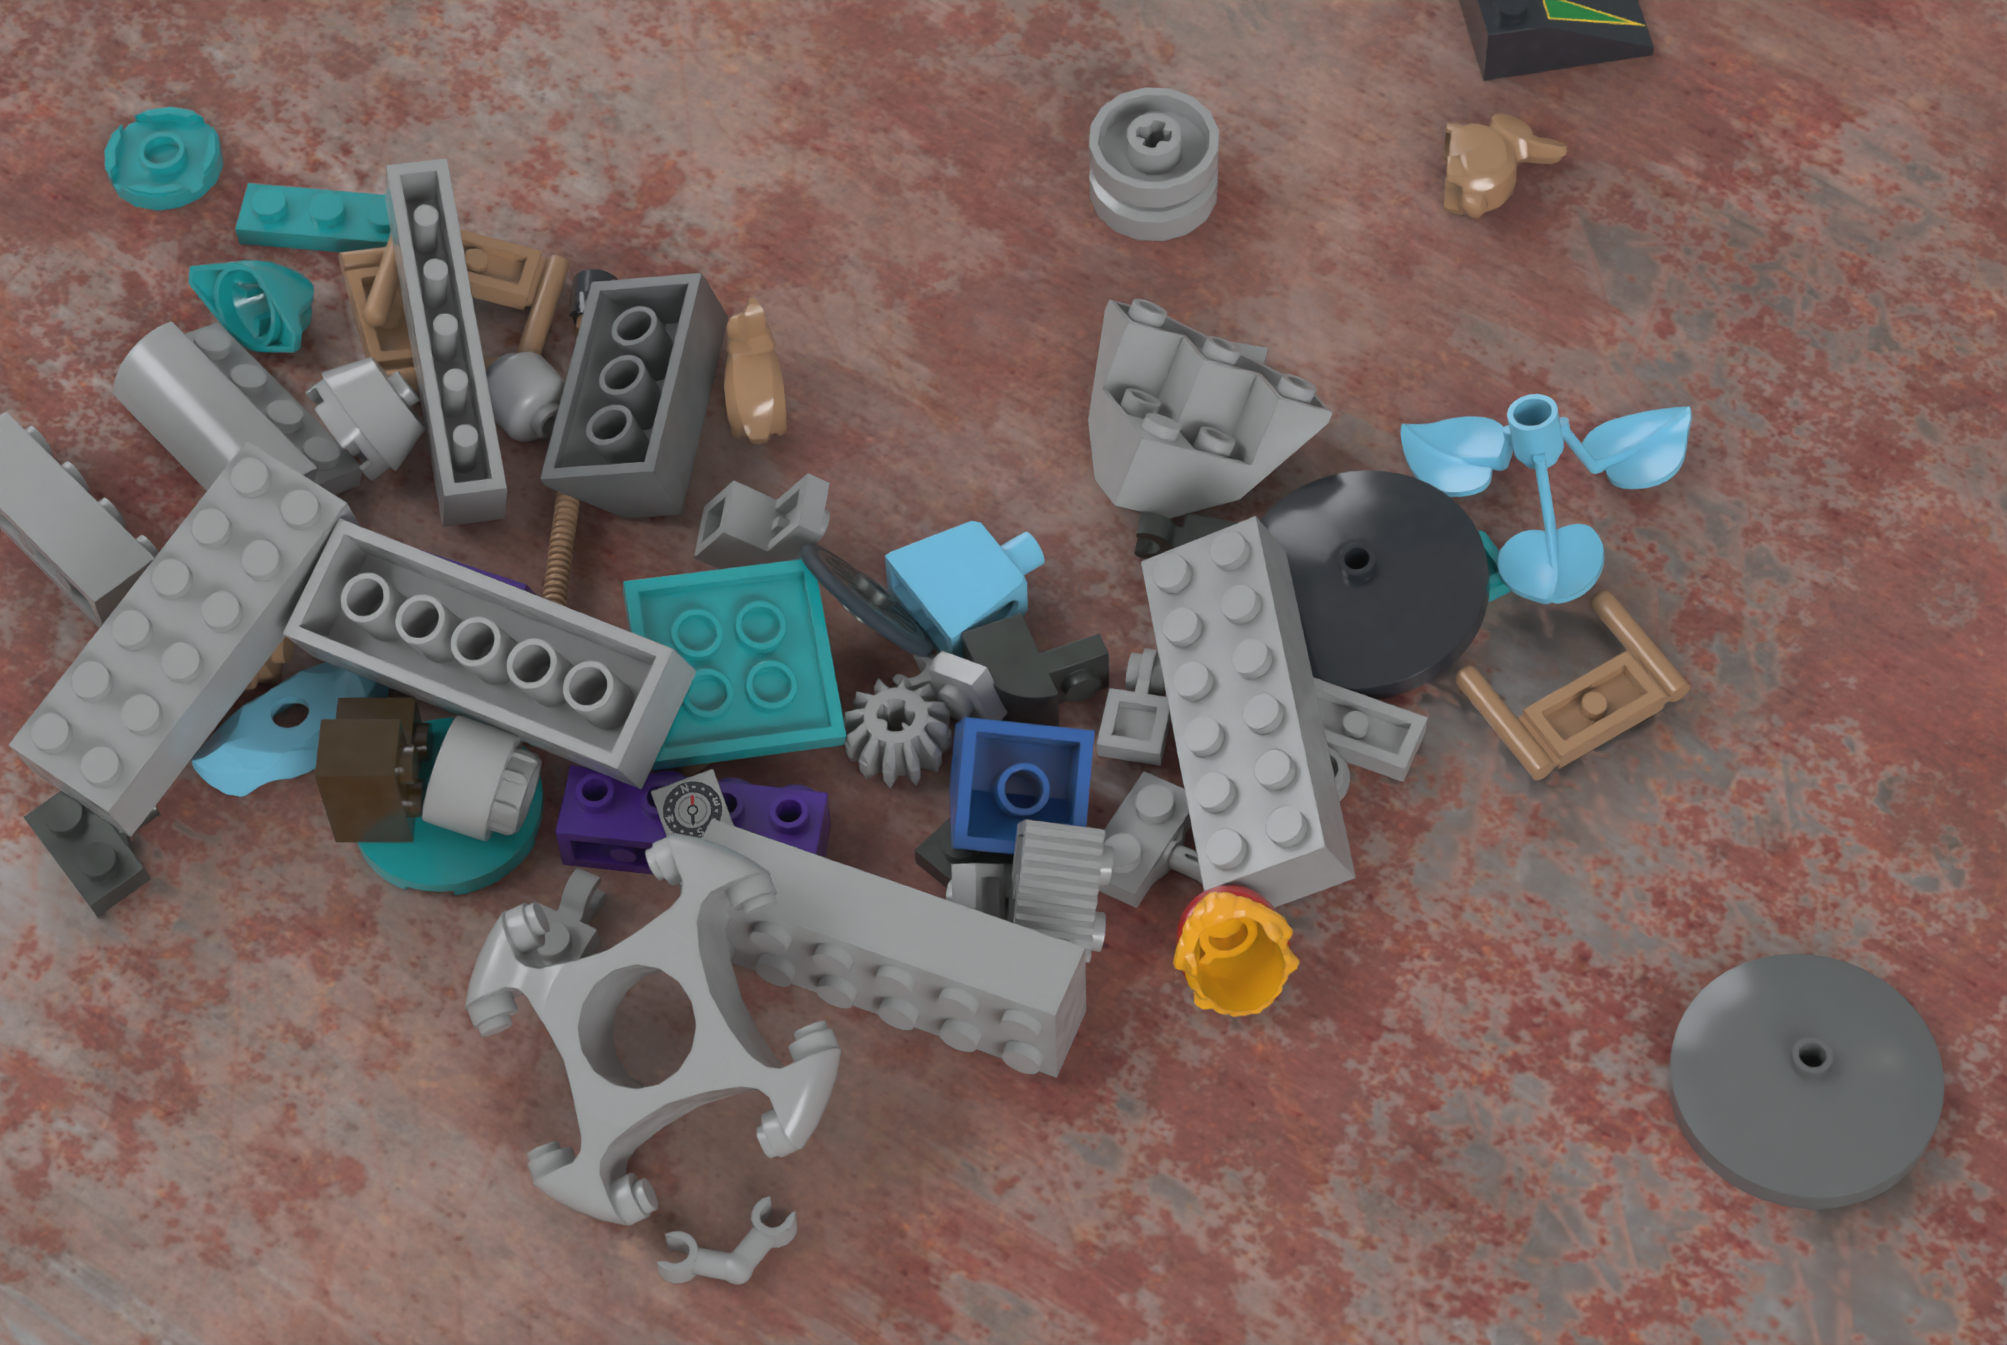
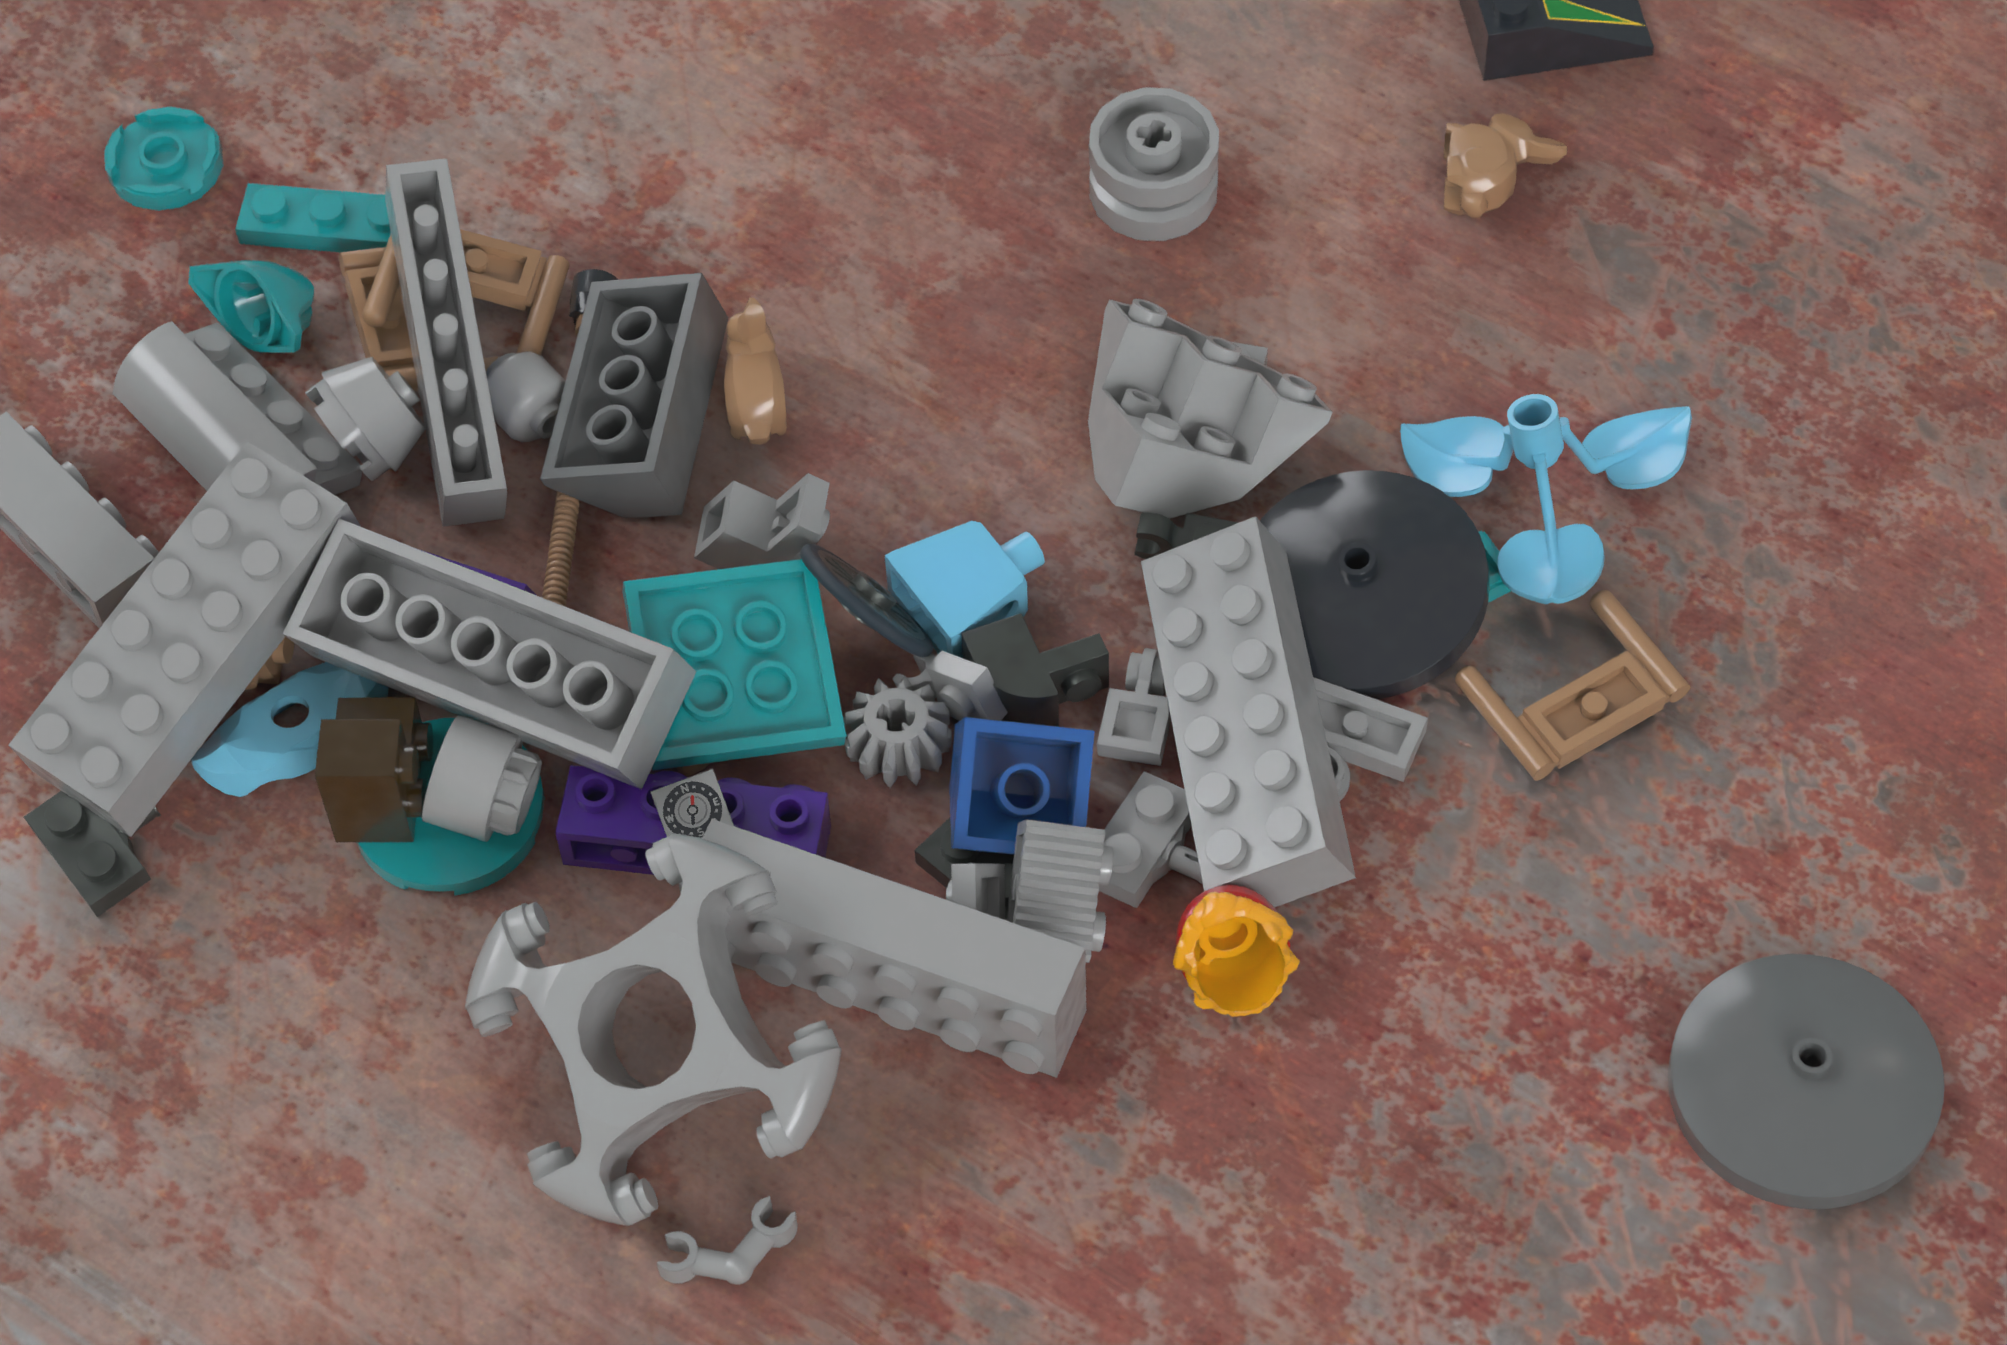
(569, 932): light grey plate -> none

